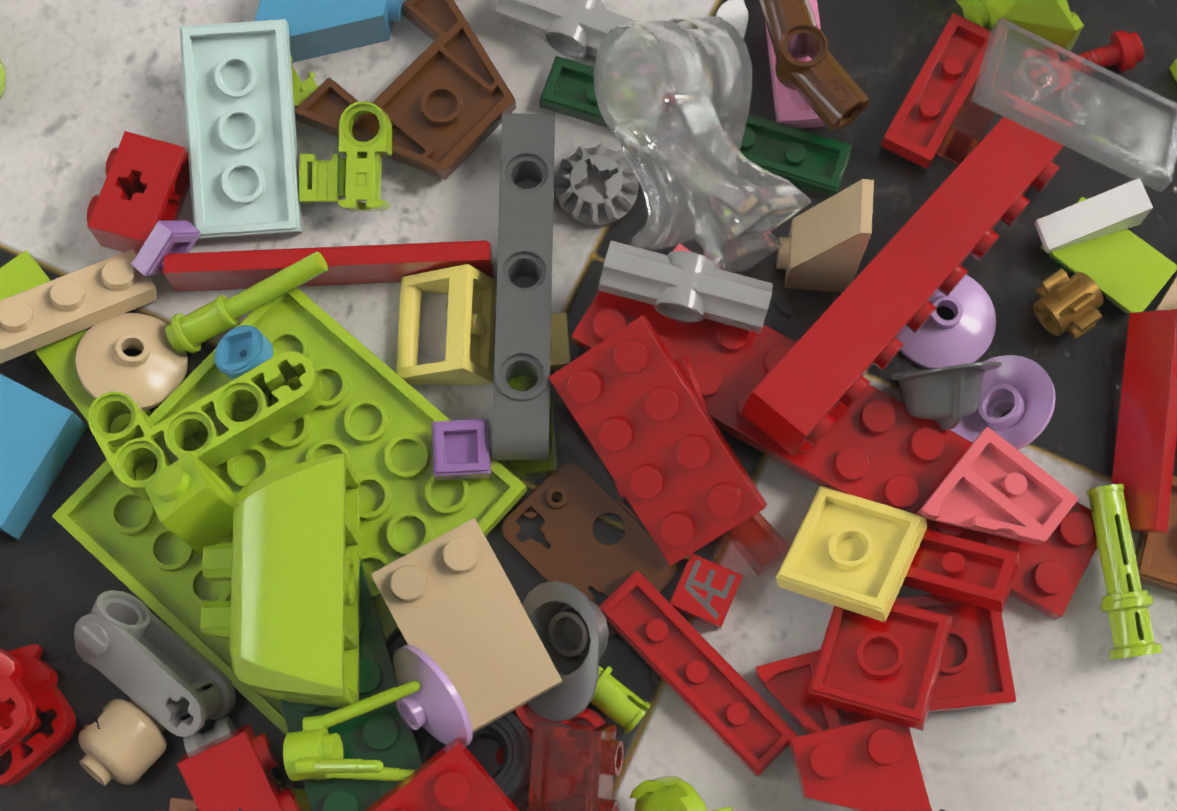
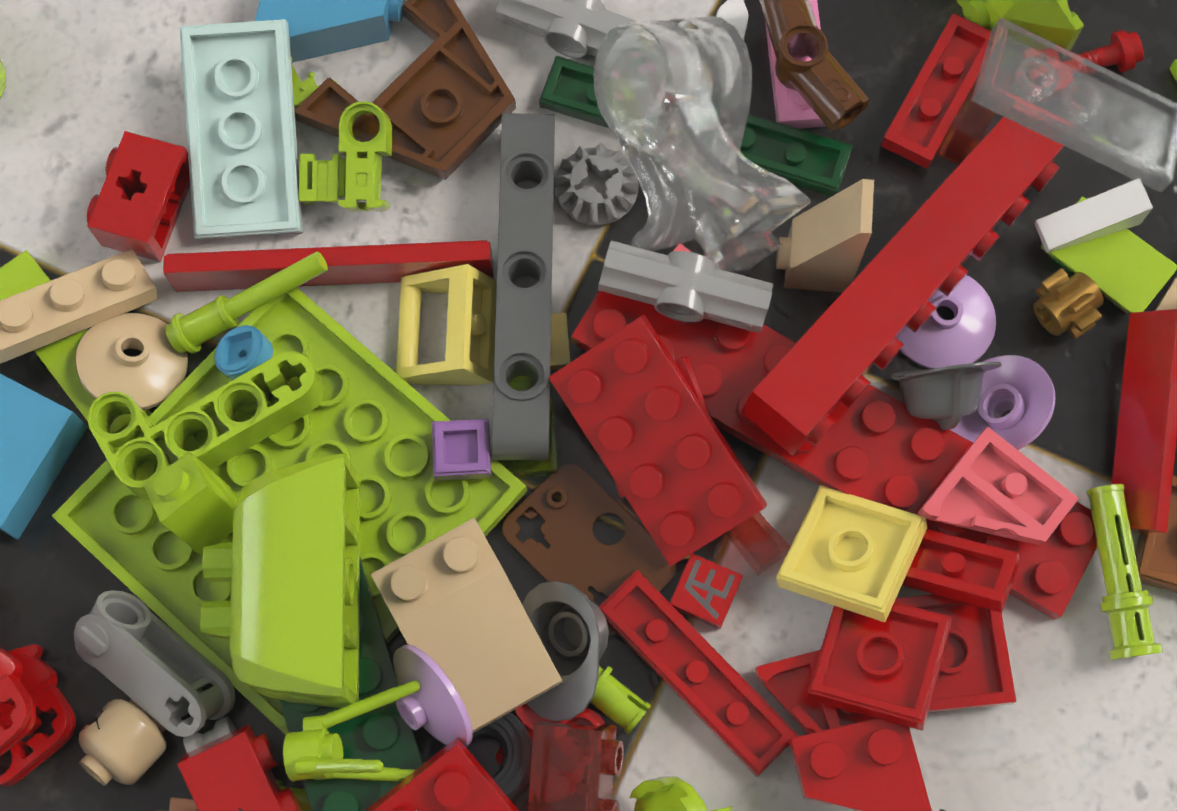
(165, 239): medium lavender tile -> none

